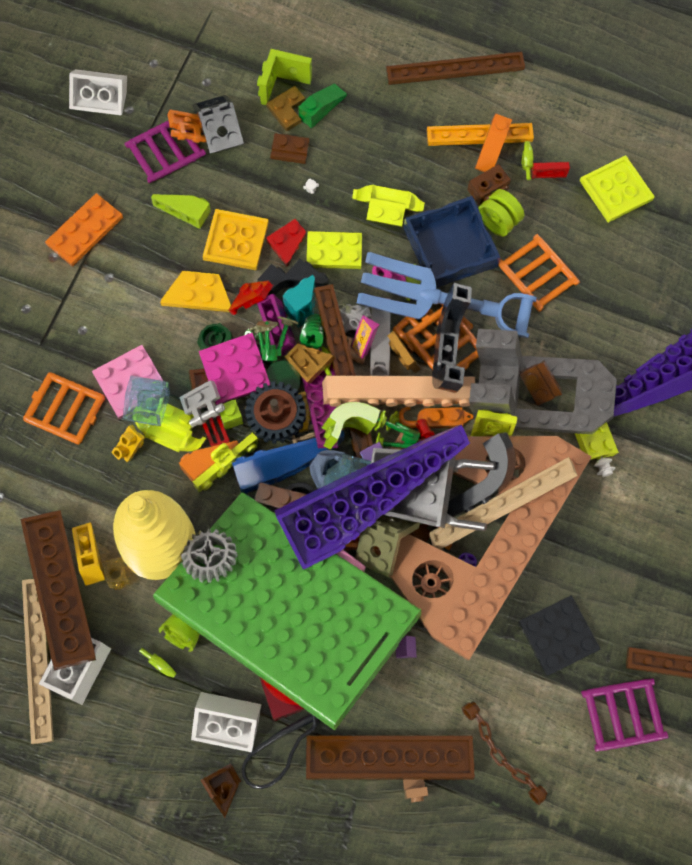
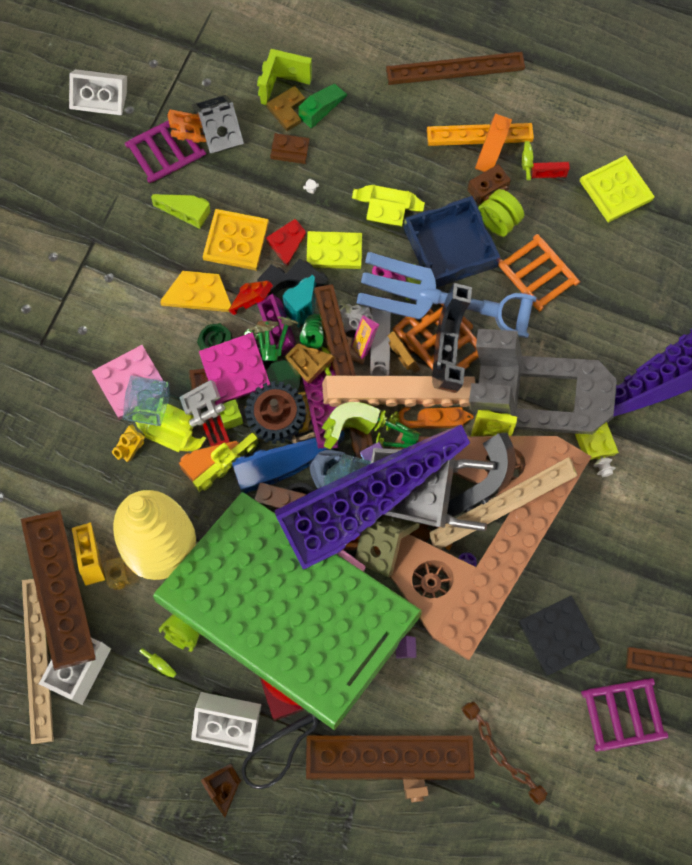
(62, 431): orange bar -> none
(84, 229): orange plate -> none
(224, 557): light grey gear -> none
(424, 429): red pin -> none
(540, 382): reddish brown plate -> none

